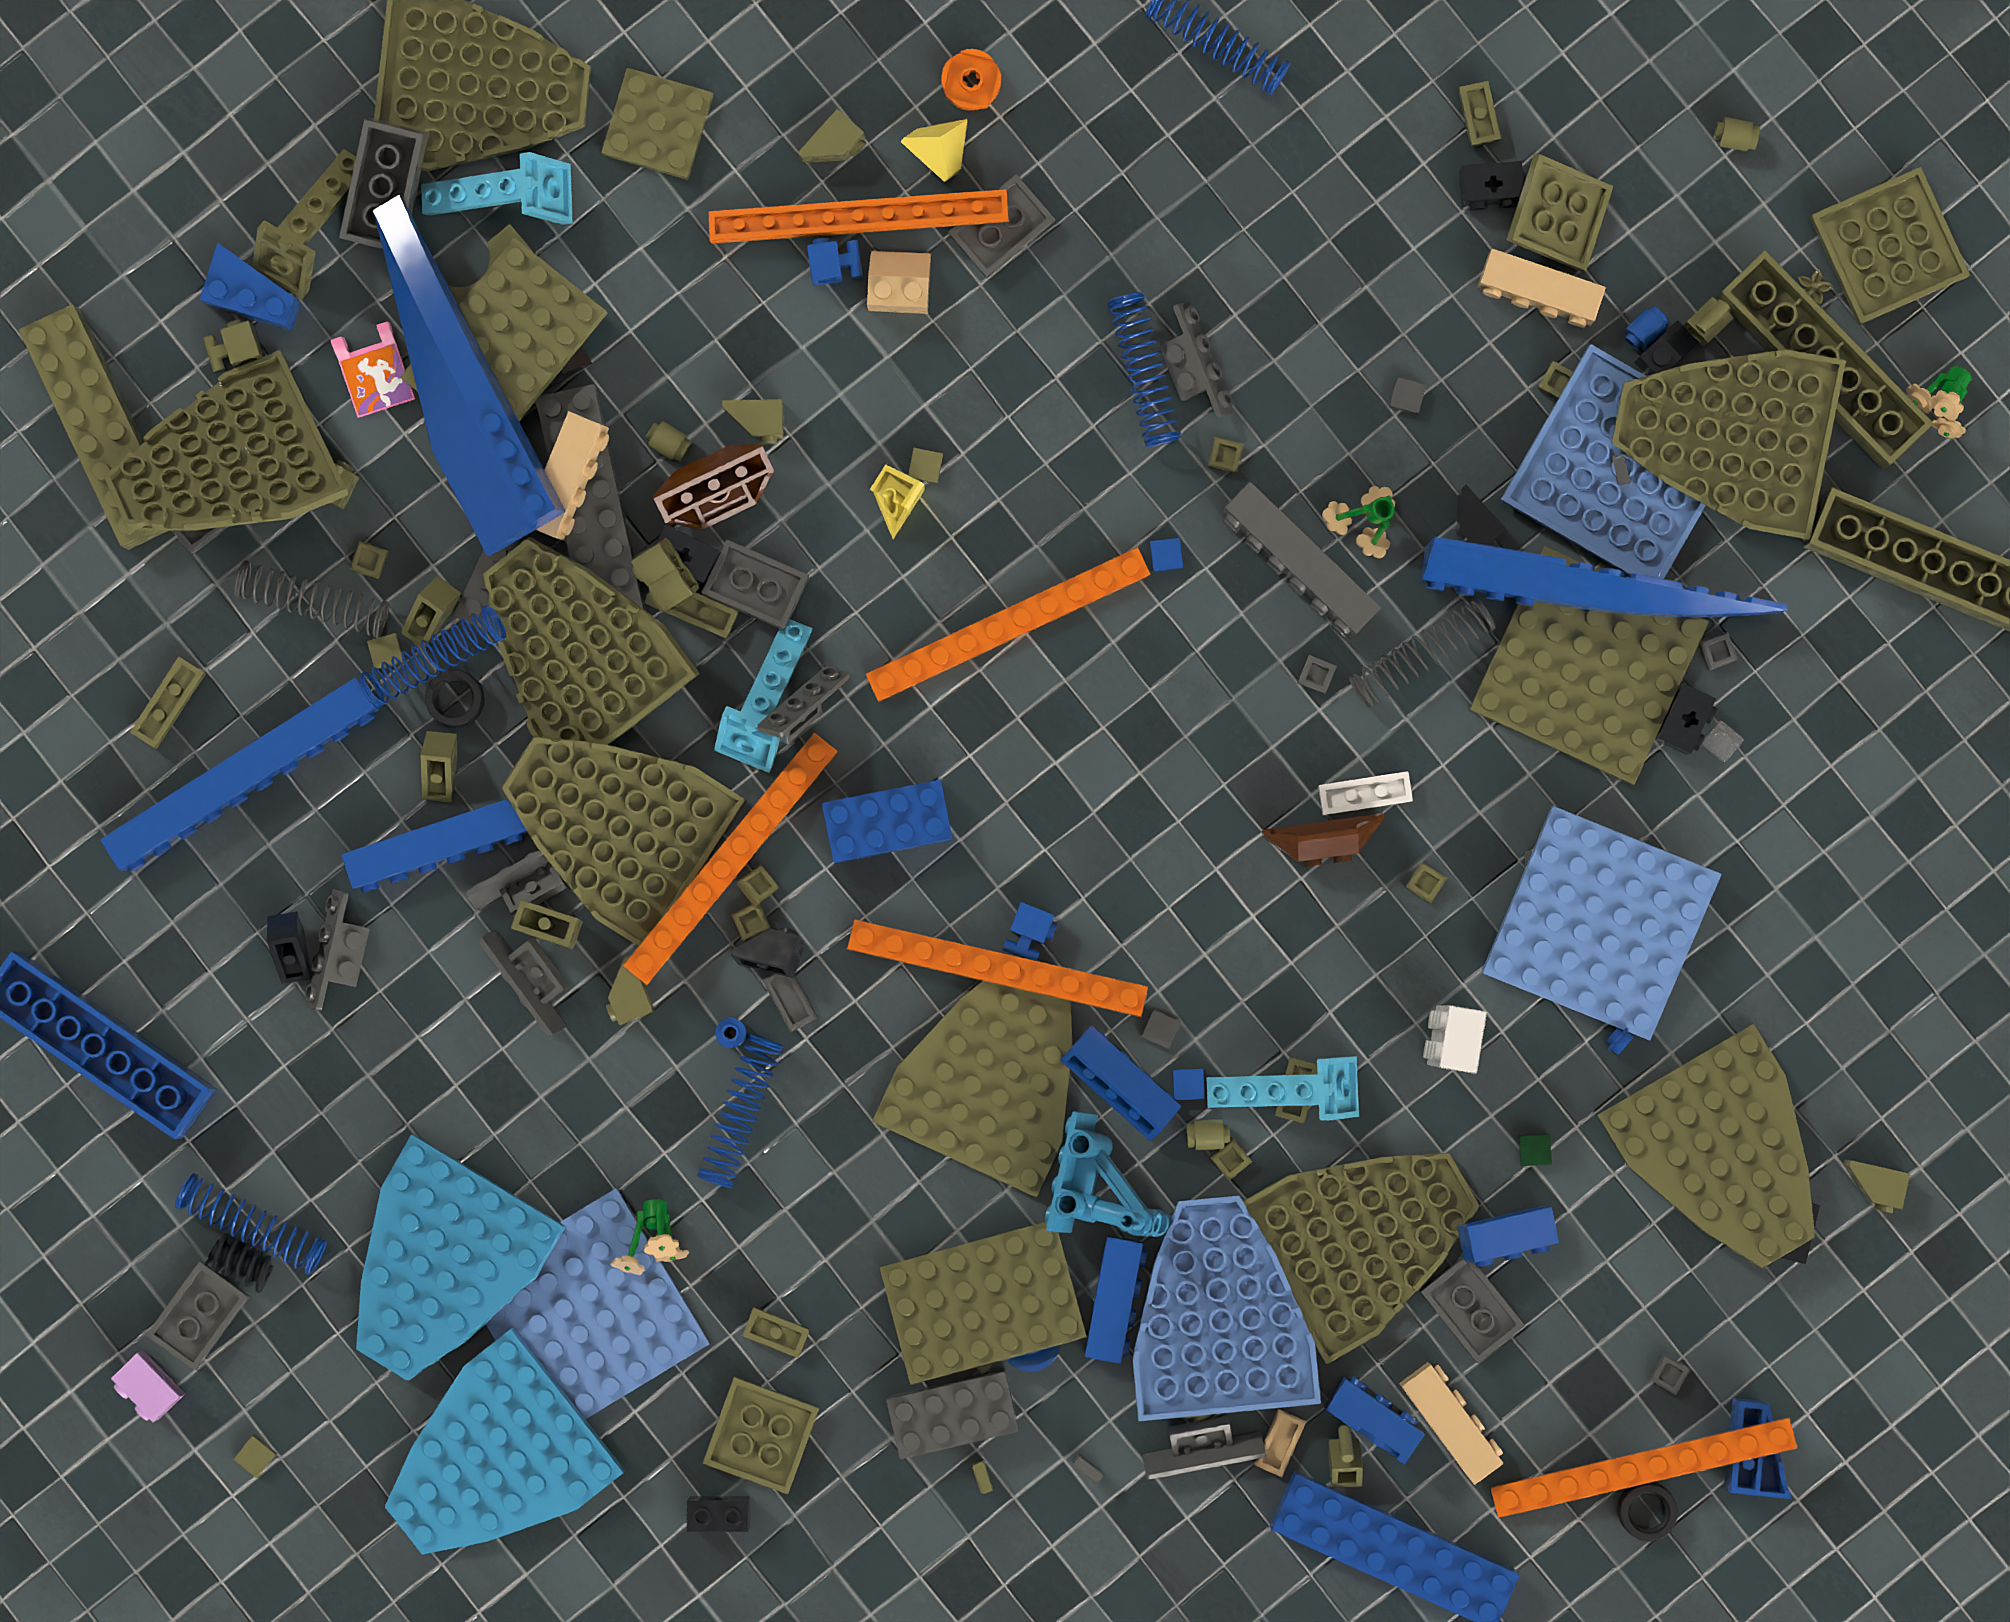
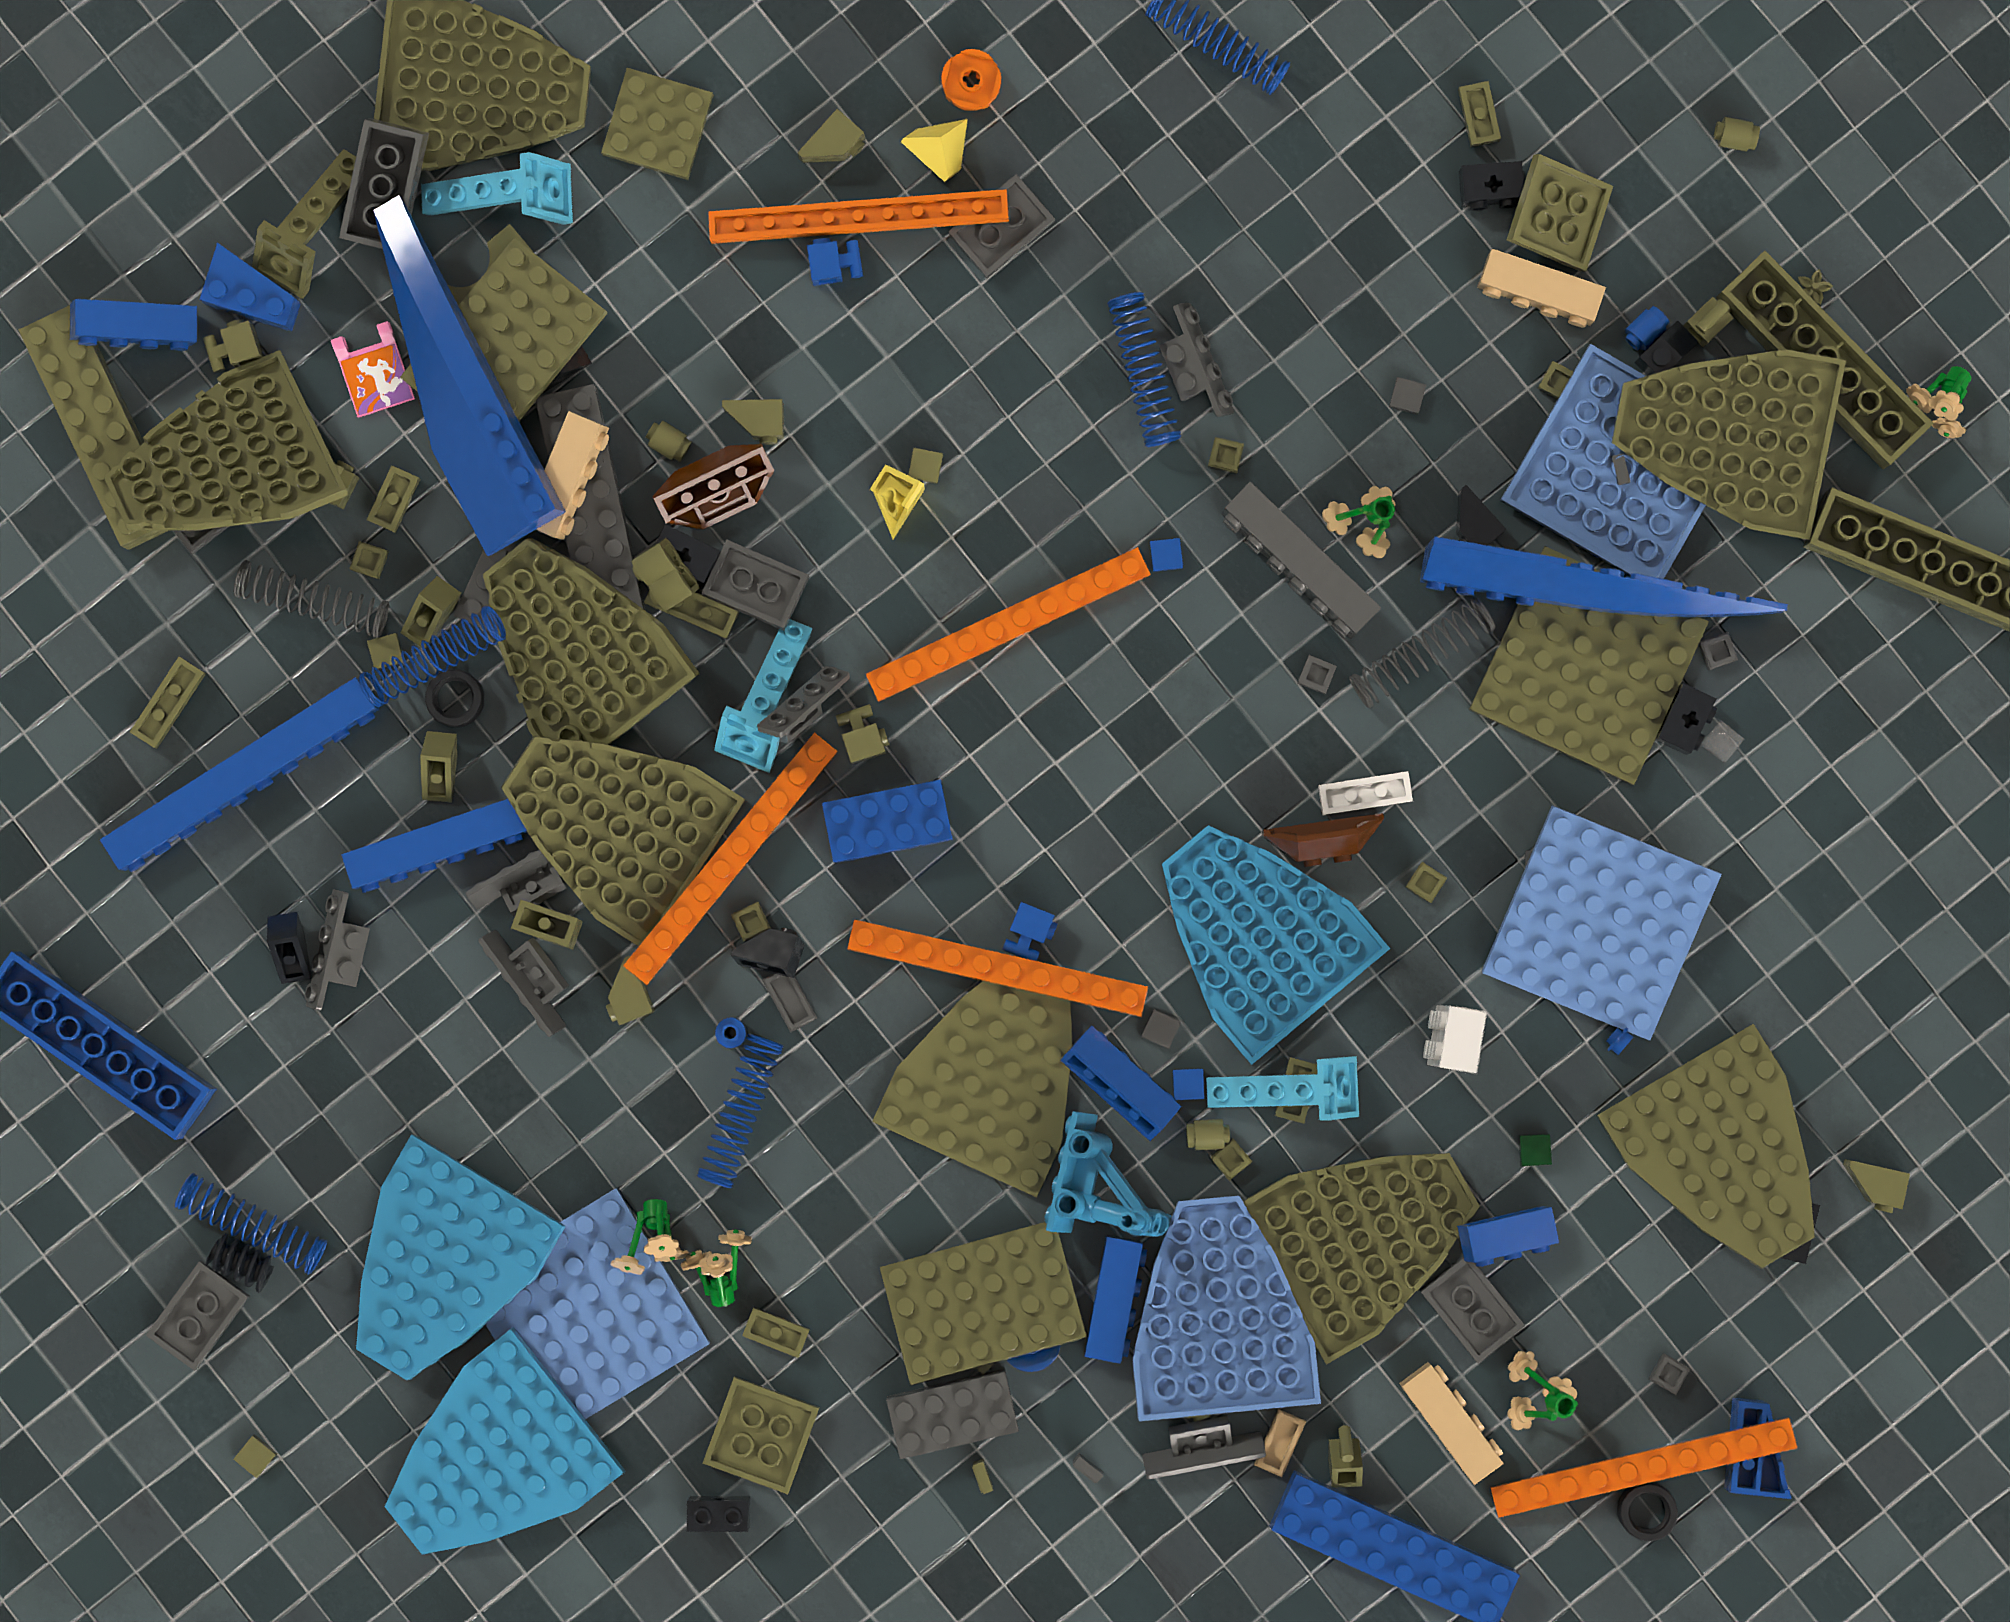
(133, 323): none -> blue brick
(147, 1386): lavender brick -> none
(393, 499): none -> olive plate
(720, 1288): none -> plant
(757, 885): olive tile -> none
(863, 741): none -> olive brick
(899, 282): tan slope -> none
(1262, 937): none -> dark azure wing
(1375, 1418): blue wedge -> none
(1558, 1394): none -> plant
(1889, 246): olive plate -> none

